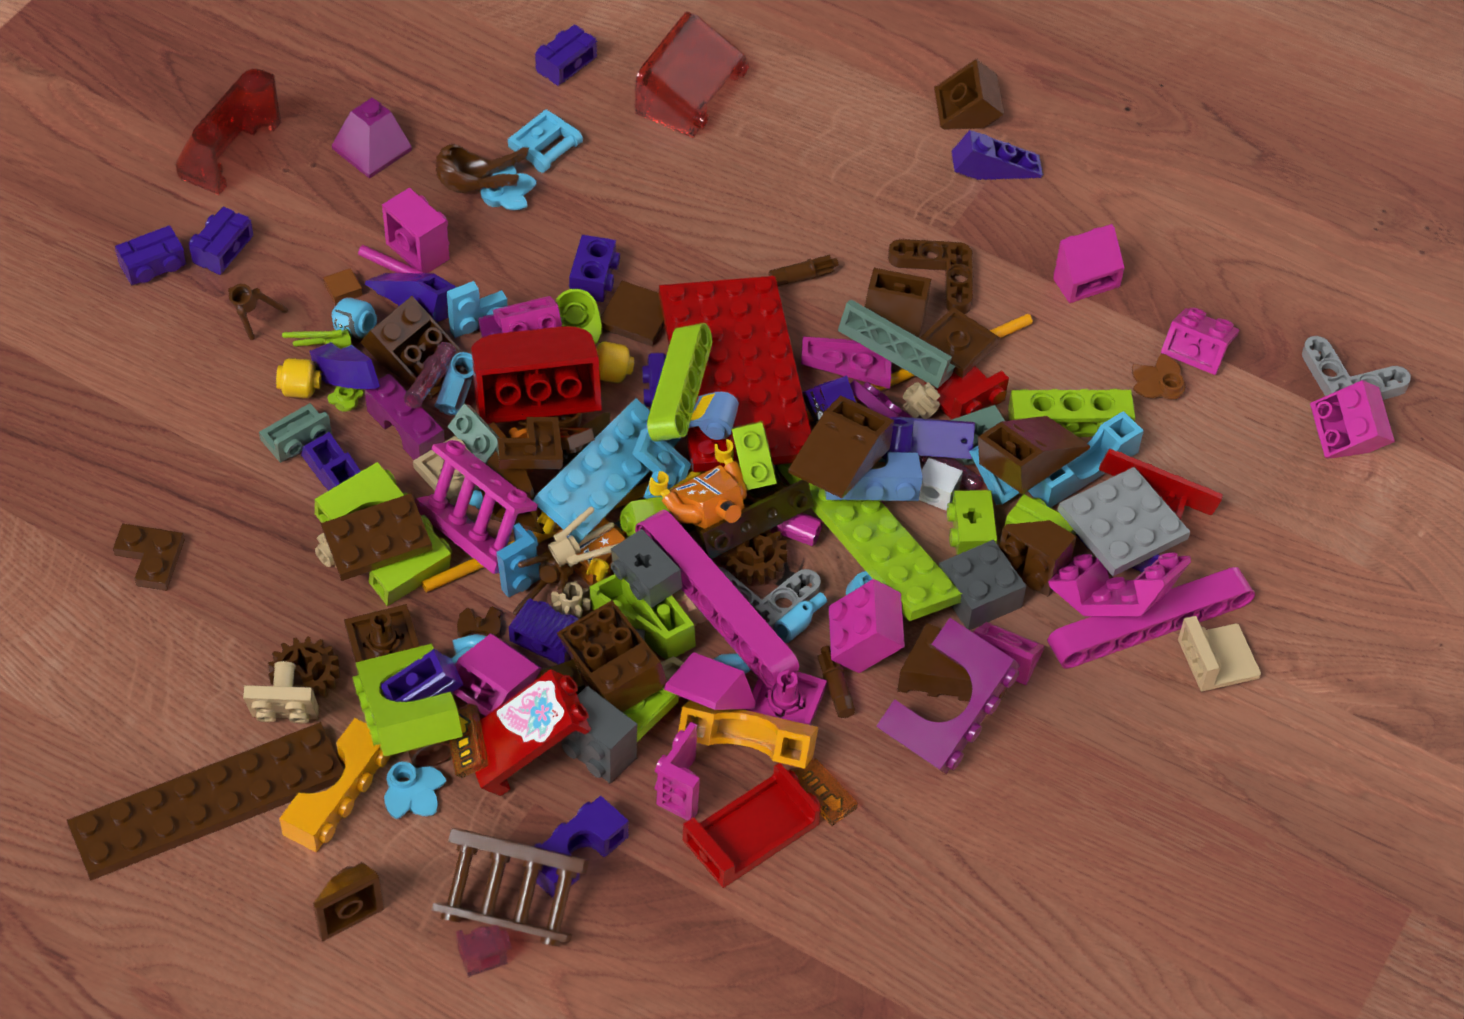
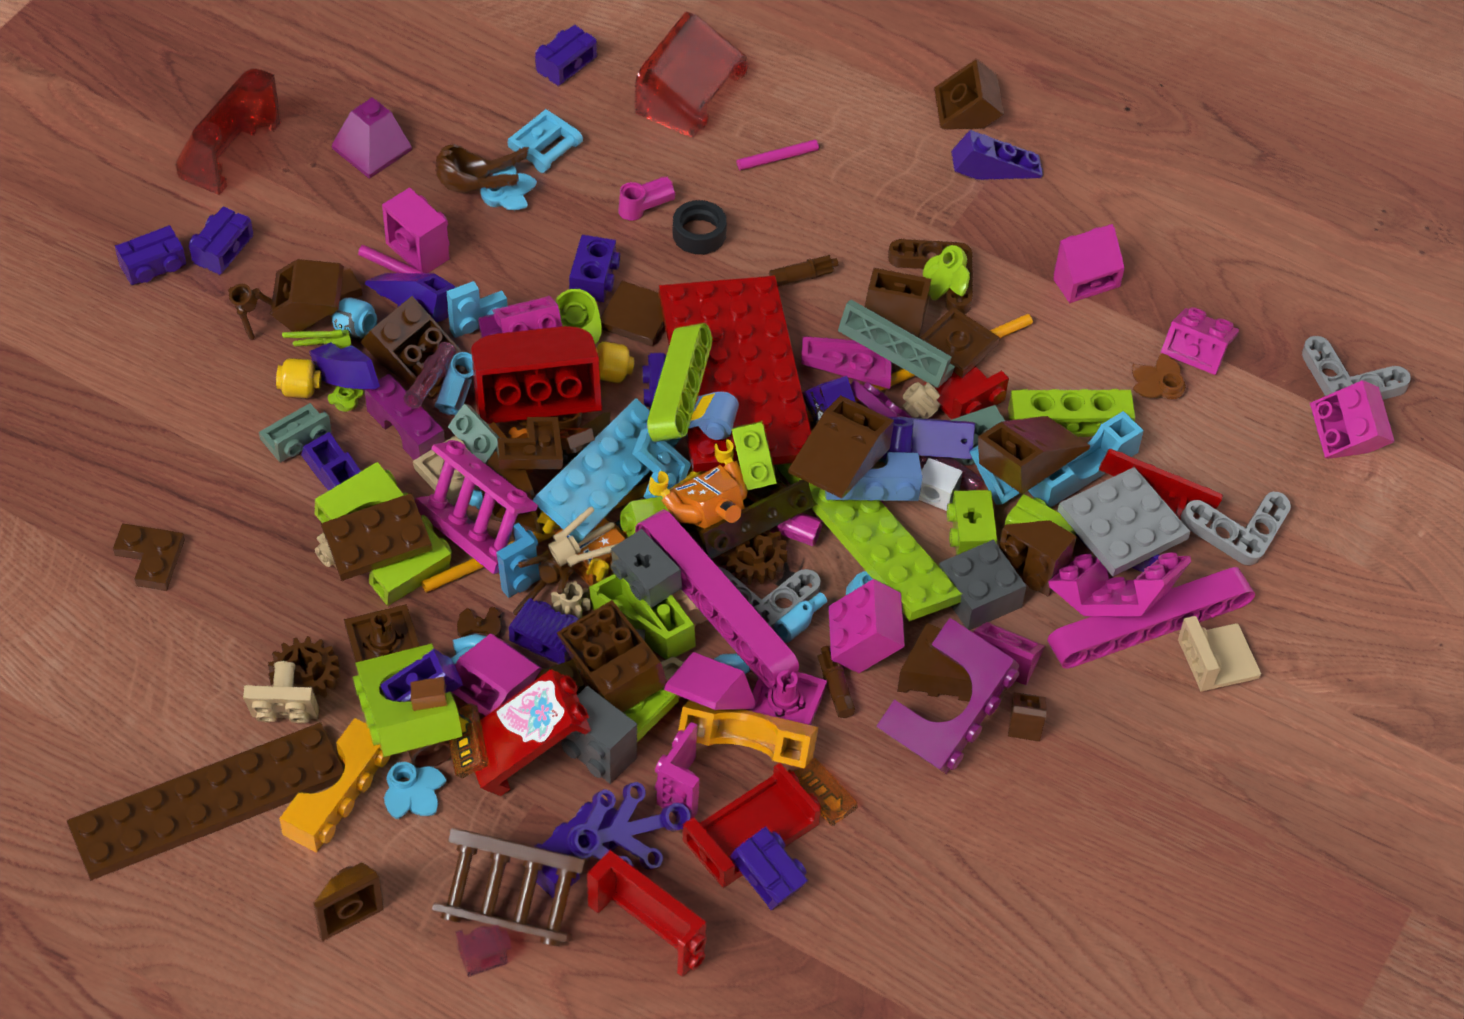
(306, 293): none -> reddish brown slope
(428, 693): none -> dark orange tile
(621, 830): none -> dark purple plant
(636, 197): none -> dark pink piece
(651, 905): none -> red panel
(699, 243): none -> black tyre
(769, 867): none -> dark purple brick
(778, 154): none -> dark pink bar
(946, 273): none -> lime plate
(1027, 716): none -> reddish brown slope
(1247, 536): none -> light grey beam

